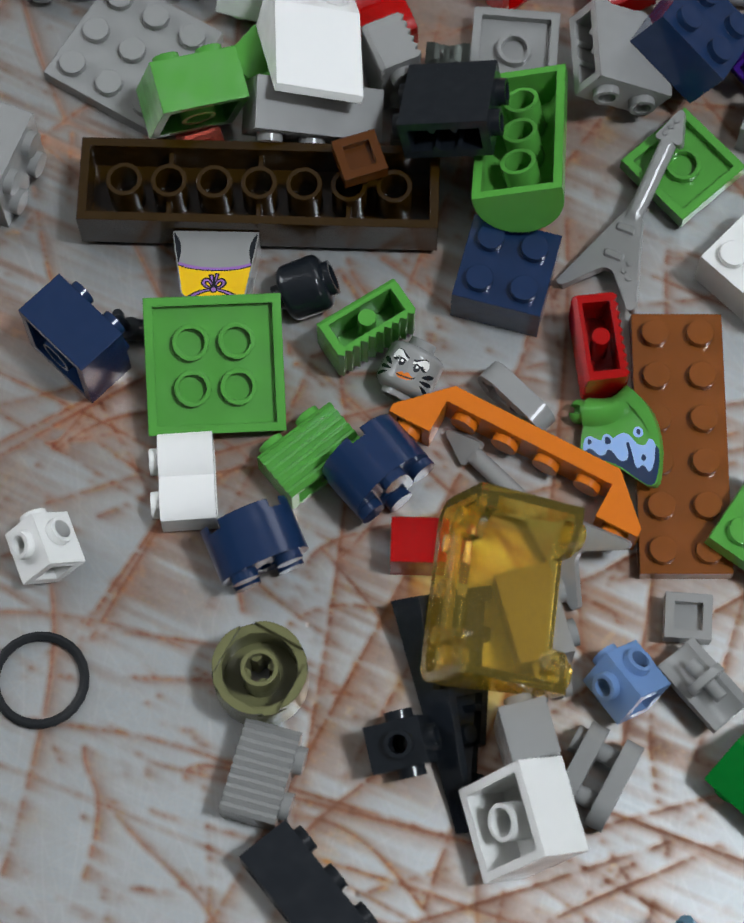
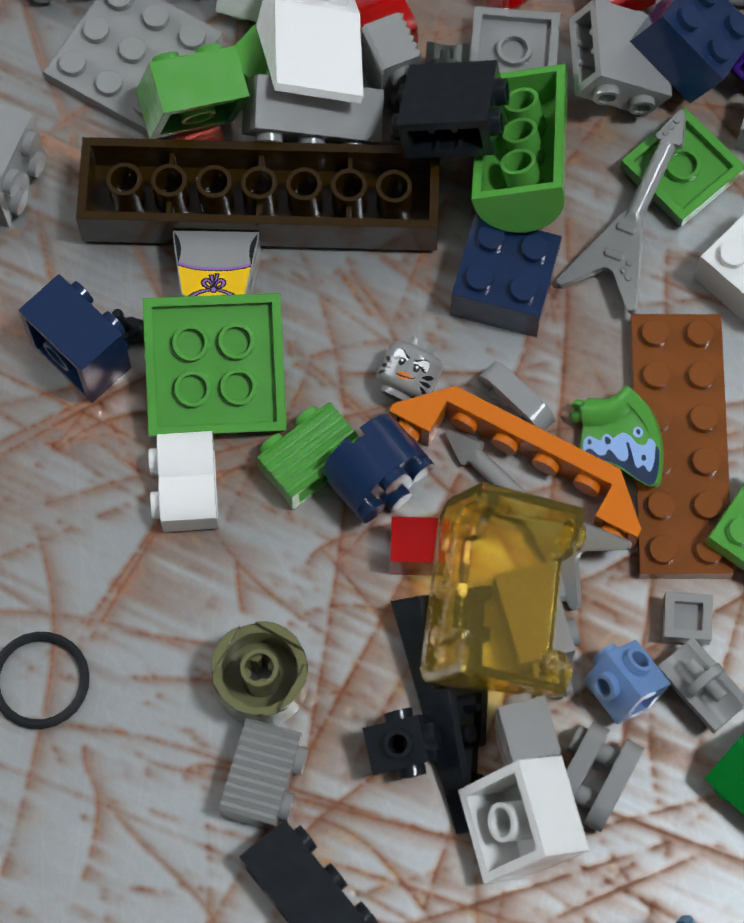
(44, 546): white brick -> none
(255, 542): dark blue brick -> none
(306, 287): black head -> none
(359, 158): reddish brown plate -> none
(366, 327): bright green brick -> none
(598, 345): red brick -> none

